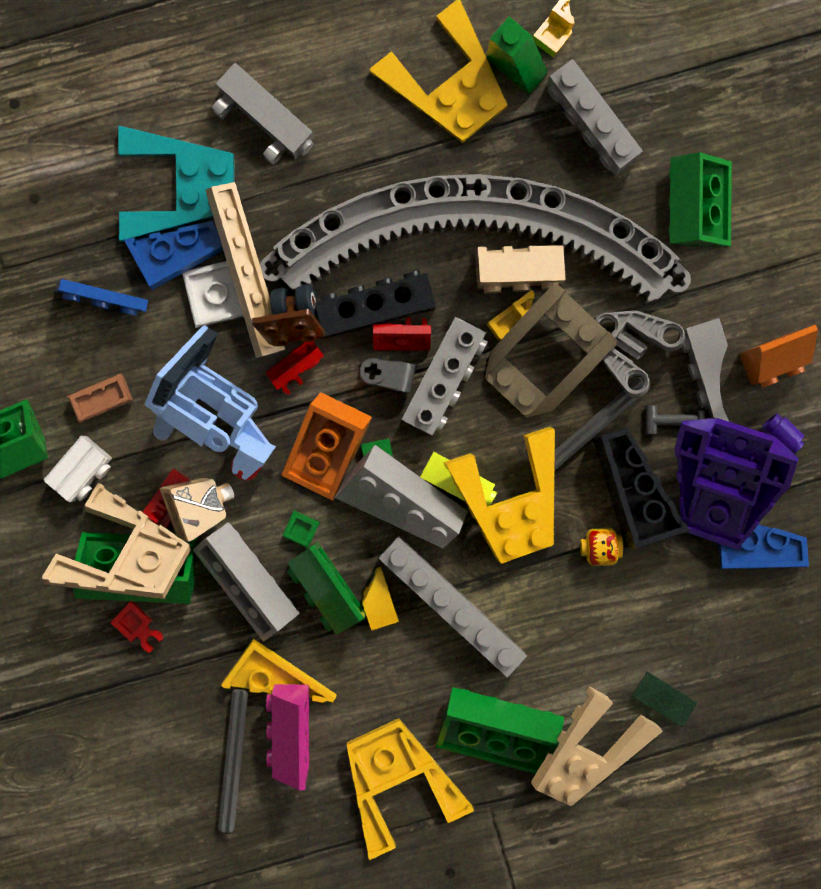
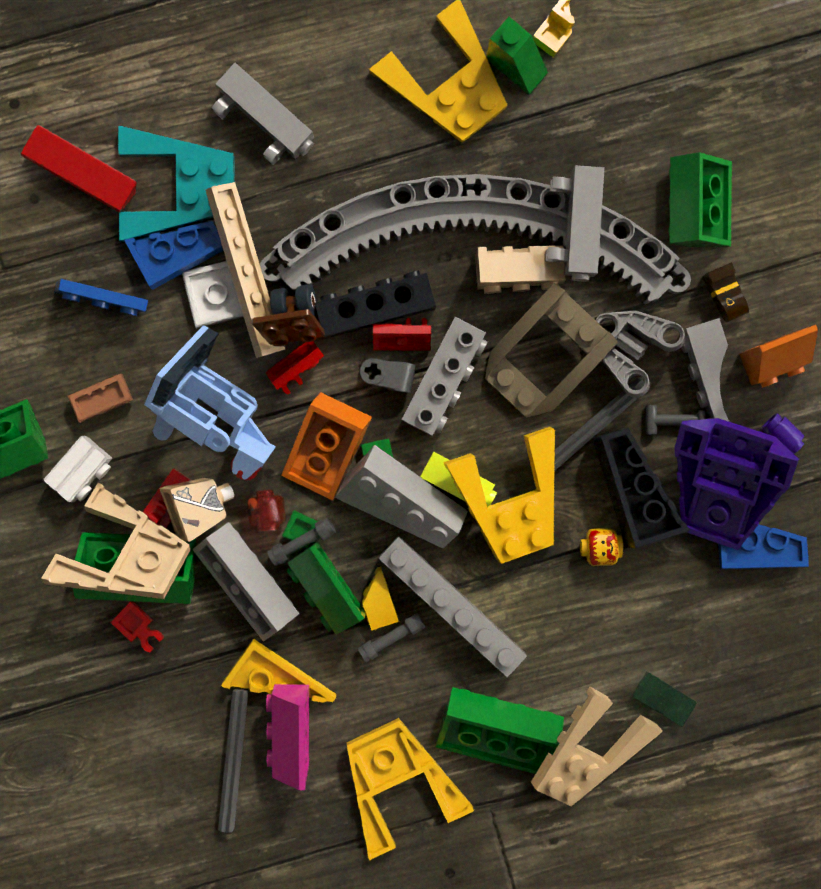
(79, 169): none -> red slope
(266, 511): none -> clear red head
(280, 554): none -> dark grey bar
(370, 649): none -> dark grey bar
(508, 318): yellow slope -> none
(583, 222): none -> light grey brick
(593, 117): light grey brick -> none
(726, 292): none -> dark brown leg

